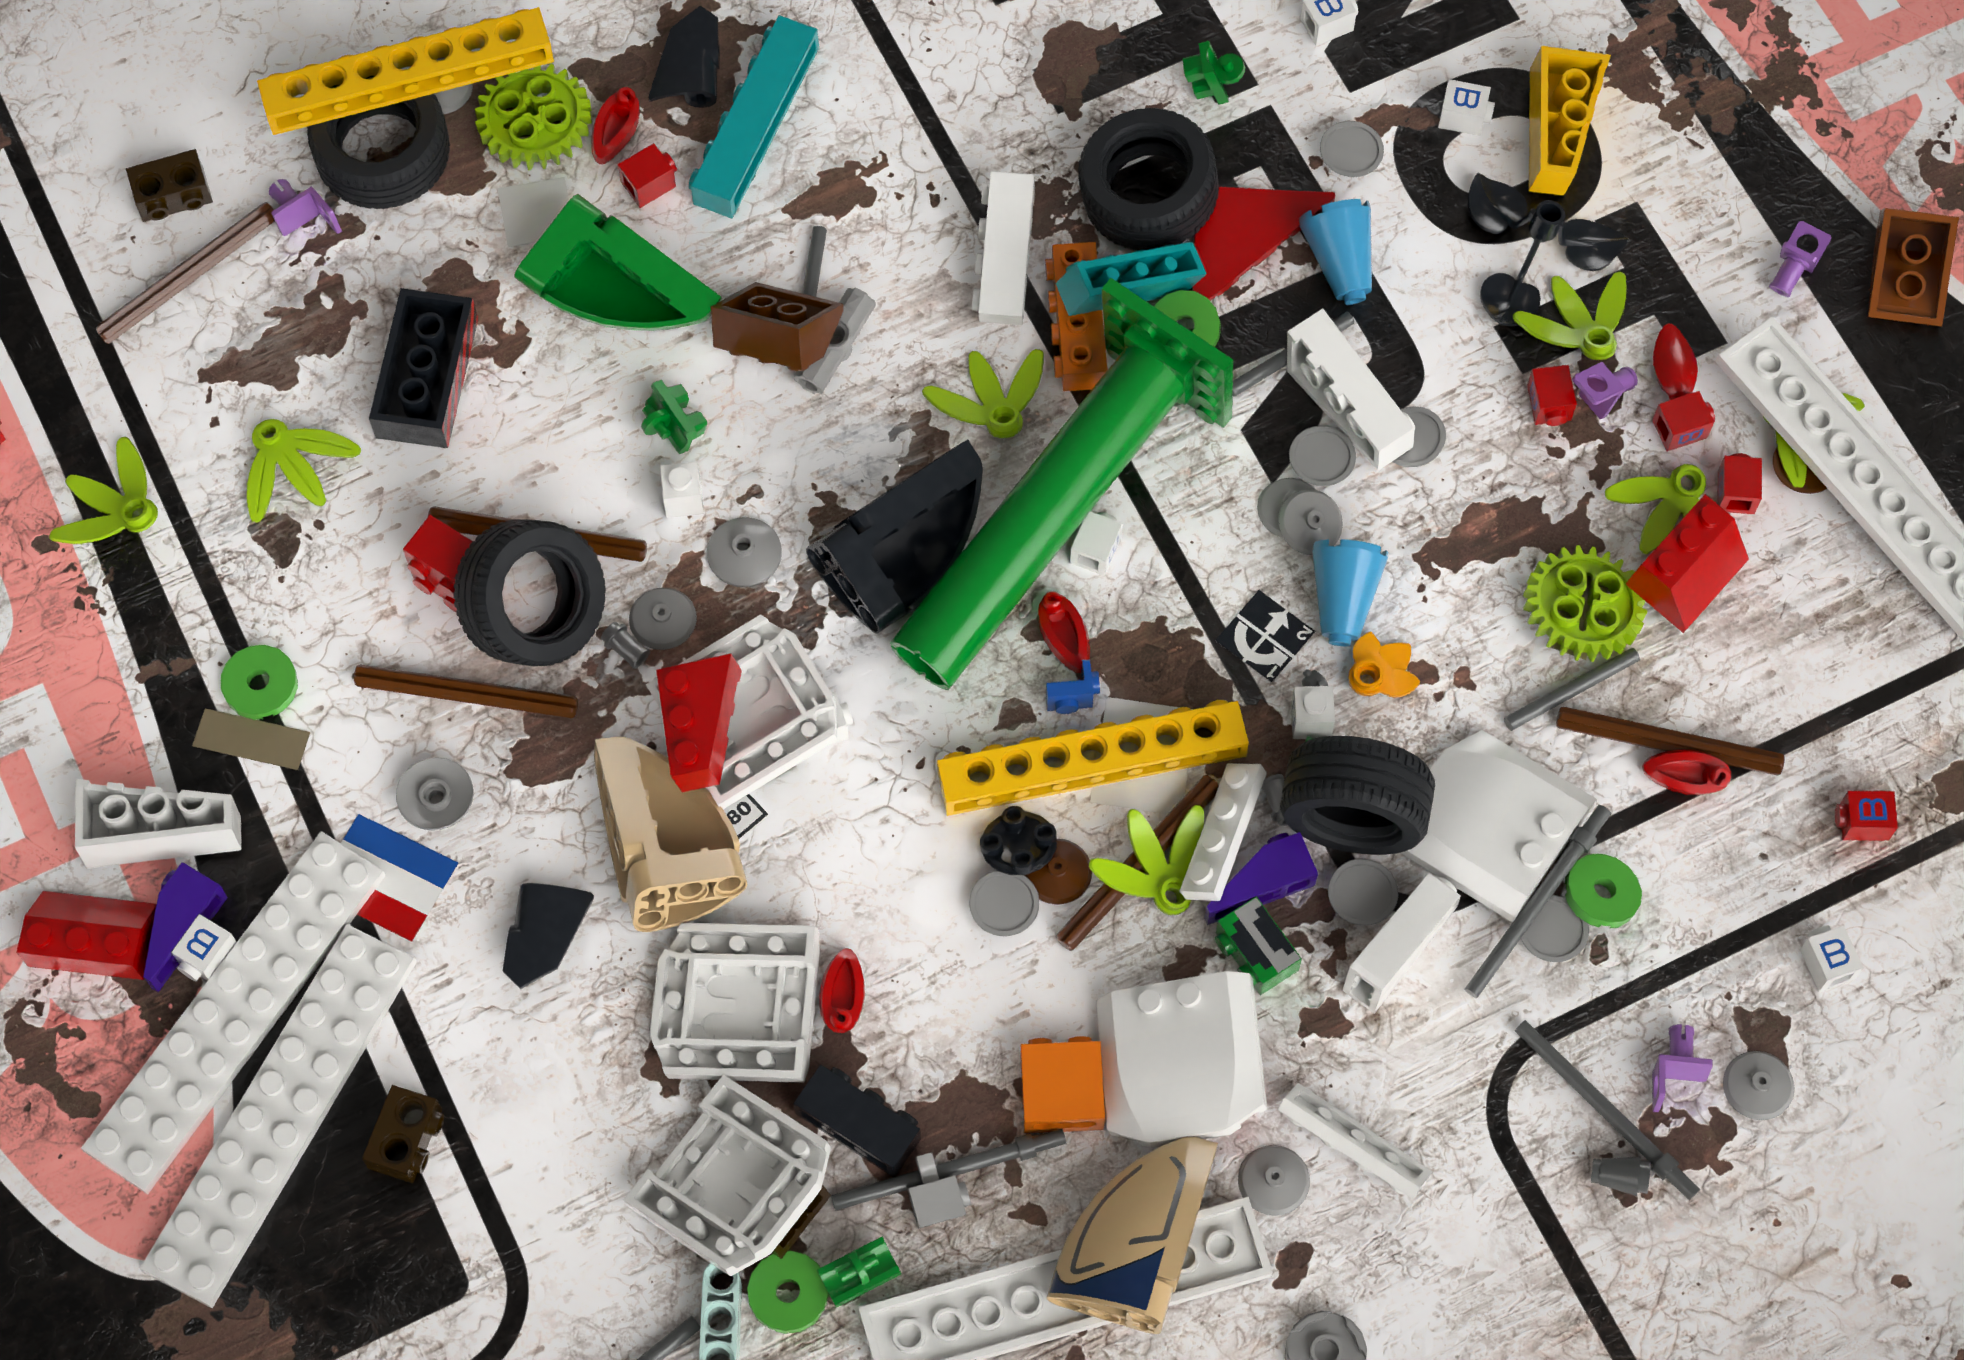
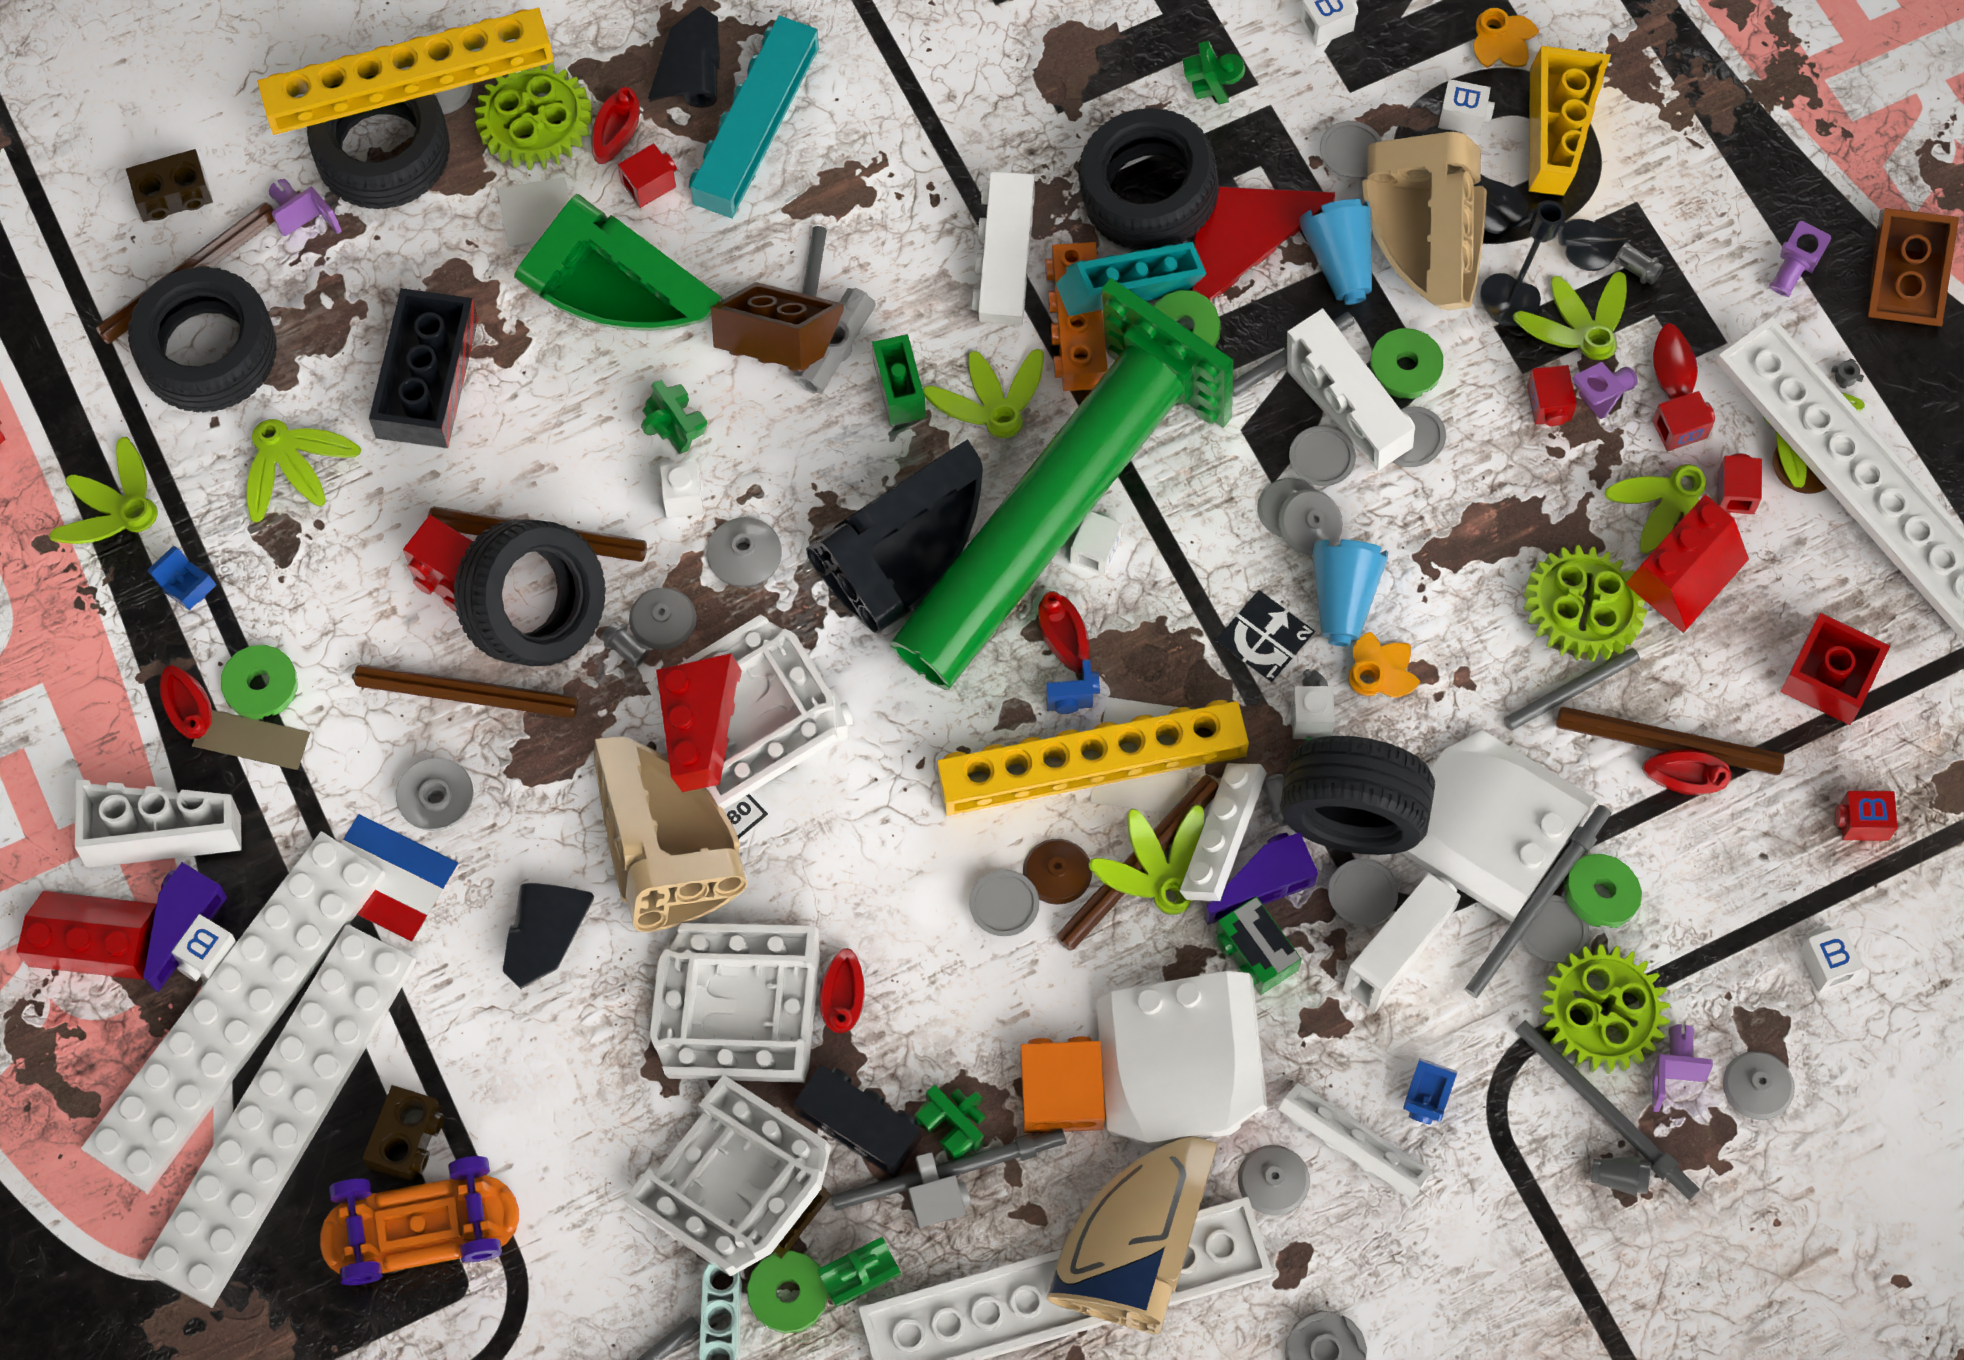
(181, 578): none -> blue bracket
(185, 702): none -> red arm
(192, 294): none -> black tyre
(418, 1223): none -> orange piece
(898, 380): none -> green brick
(964, 1133): none -> green hips
(1018, 842): black dish -> none
(1413, 345): none -> bright green tile
(1429, 213): none -> tan panel
(1429, 1091): none -> blue bracket
(1504, 43): none -> light orange plate
(1590, 1040): none -> lime gear
(1639, 264): none -> flat silver pin
(1835, 668): none -> red brick
(1847, 373): none -> dark grey piece

